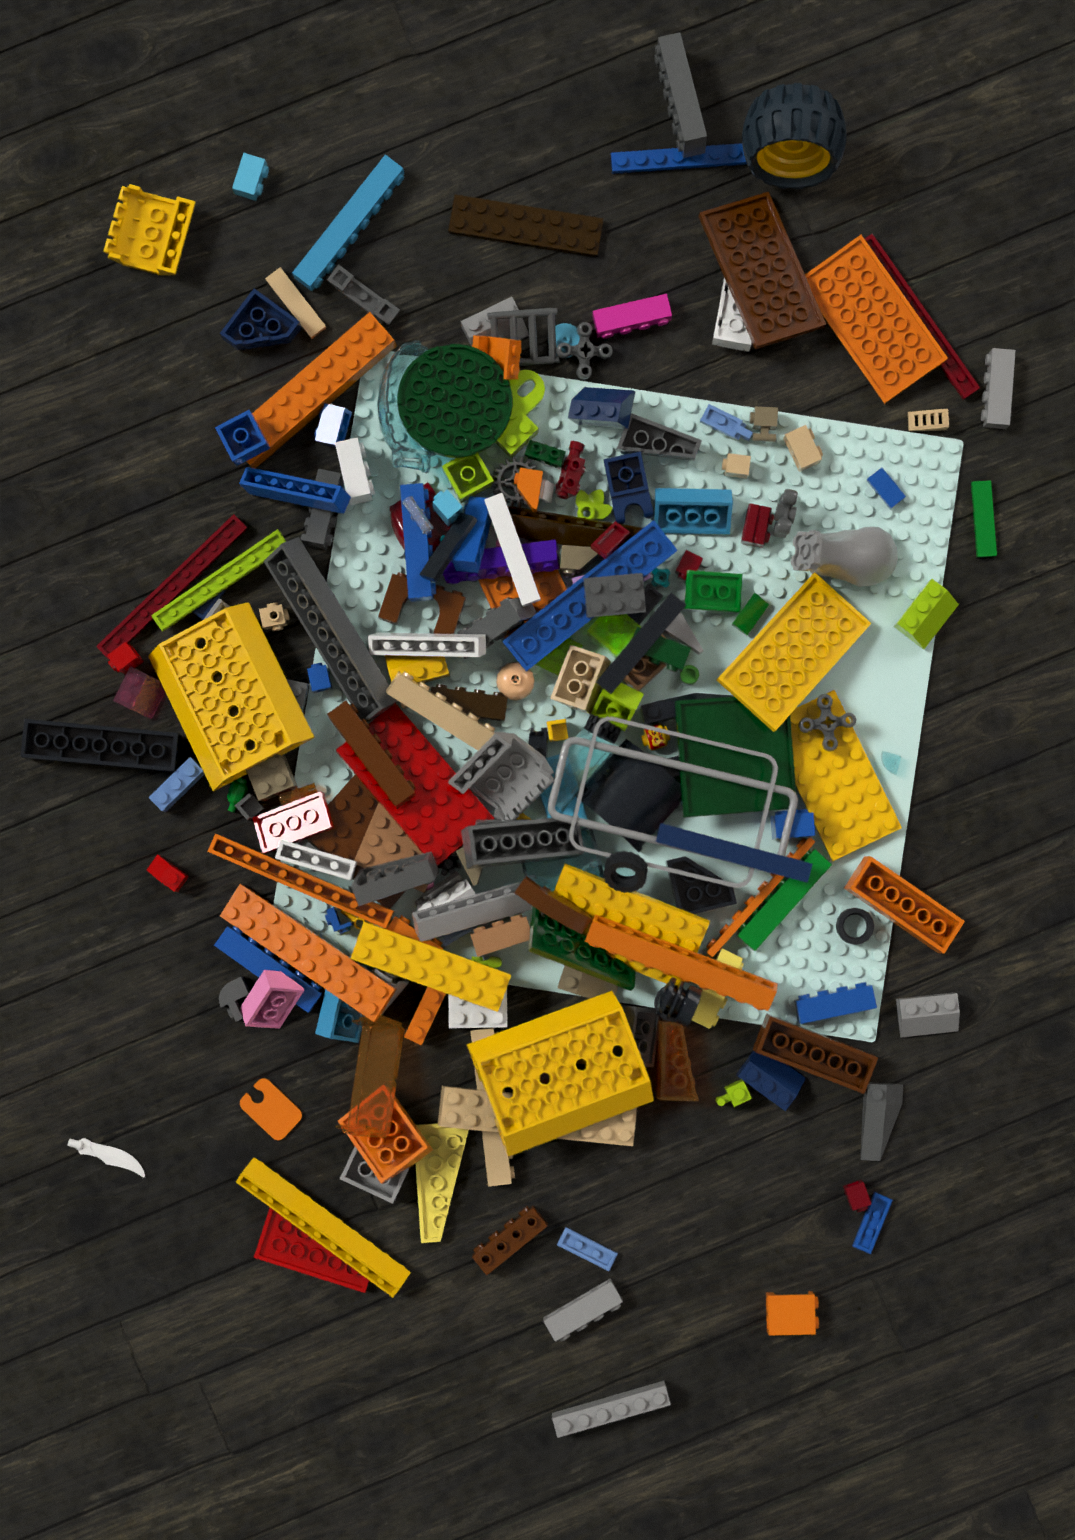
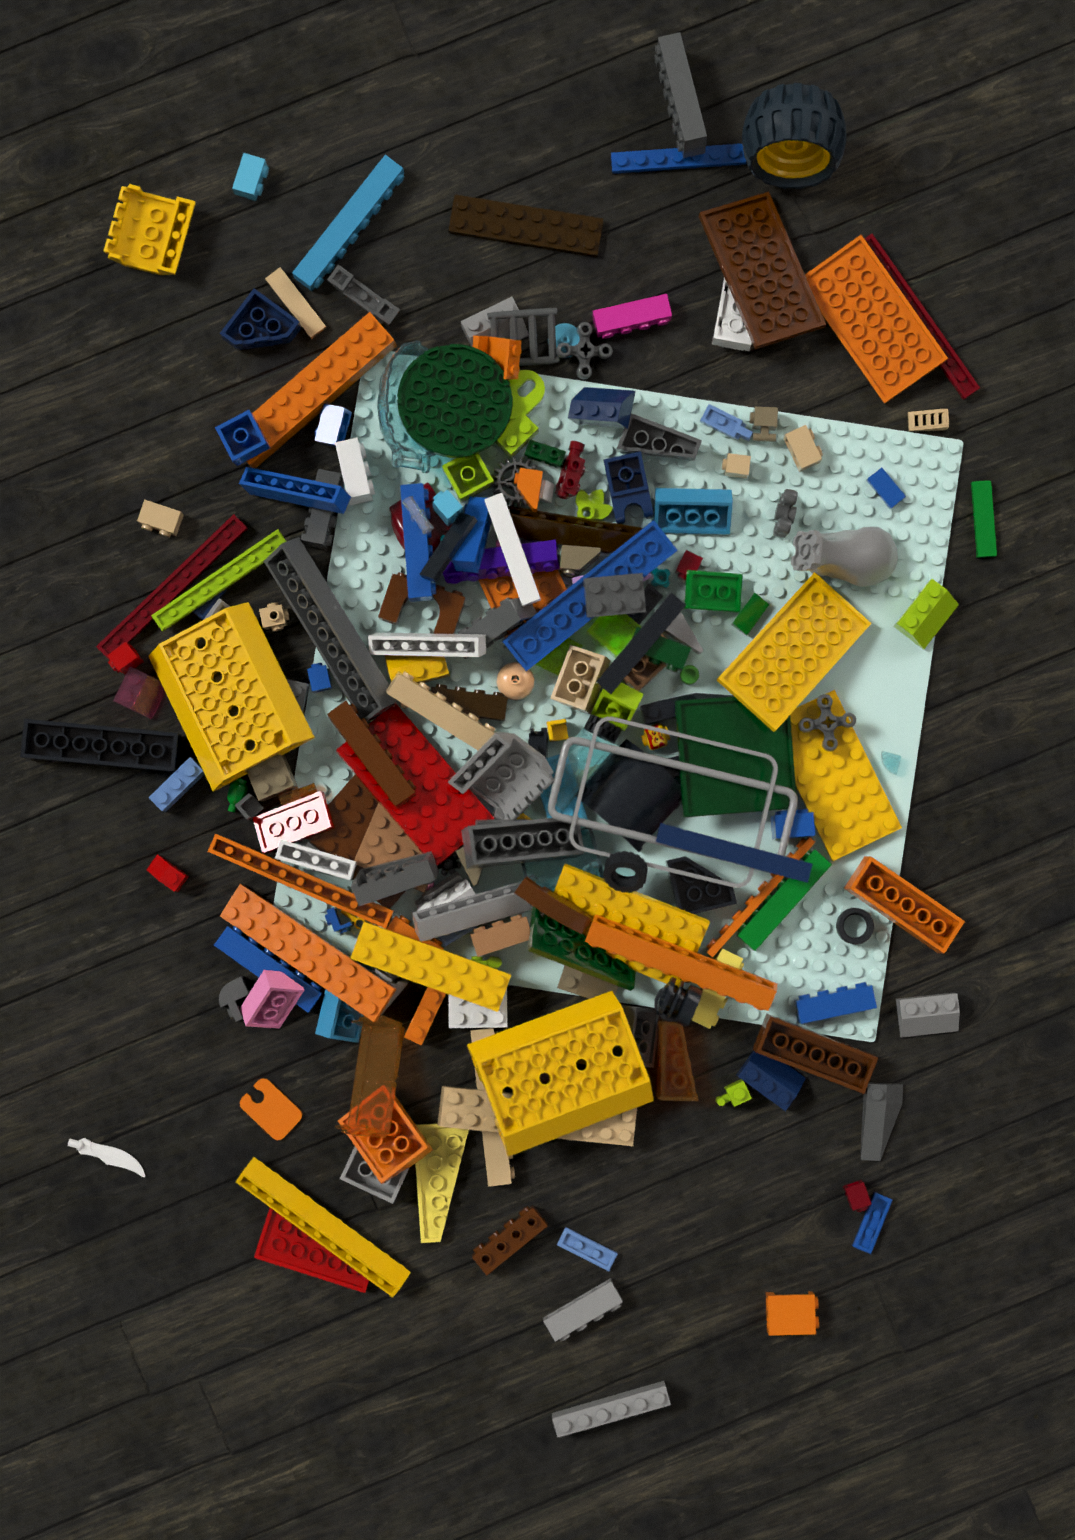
(160, 518): none -> tan brick
(610, 540): dark red tile -> none
(756, 525): dark red brick -> none
(998, 388): light grey brick -> none

